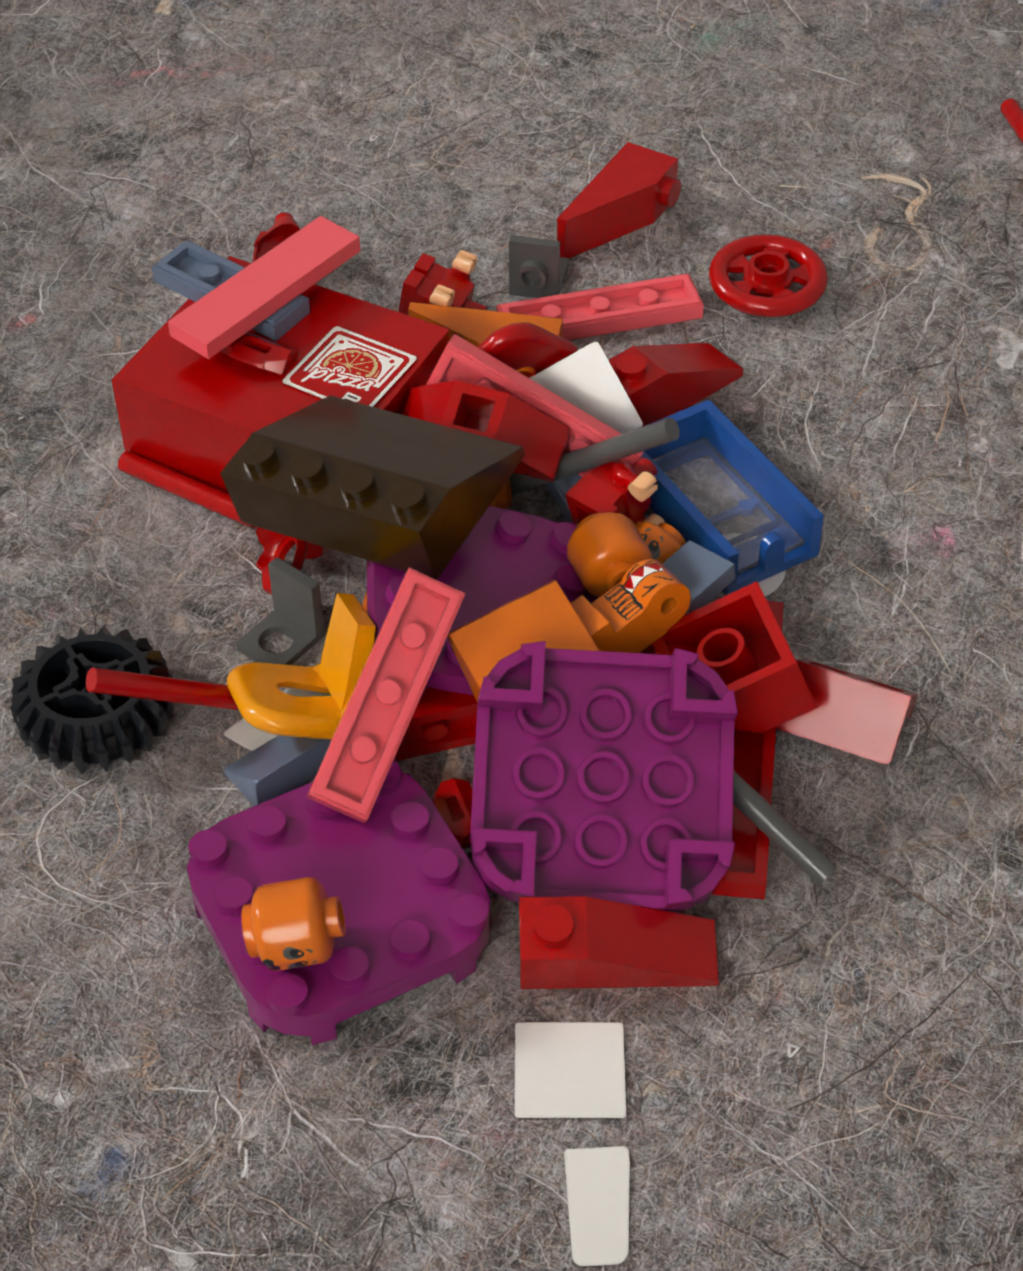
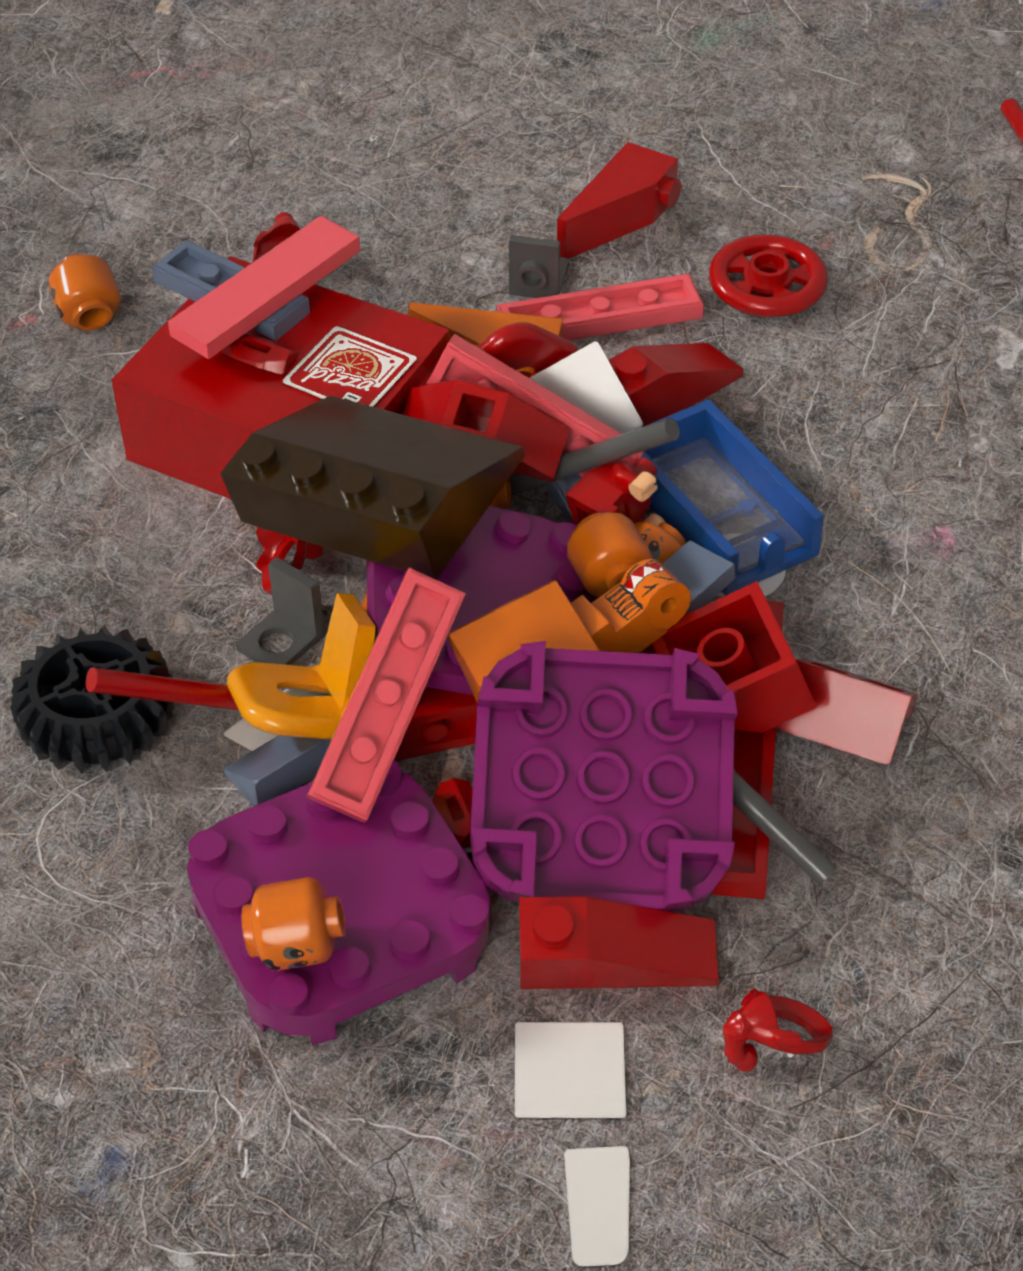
(84, 291): none -> orange head
(179, 485): red bar -> none
(440, 286): red piece -> none
(759, 1023): none -> red piece

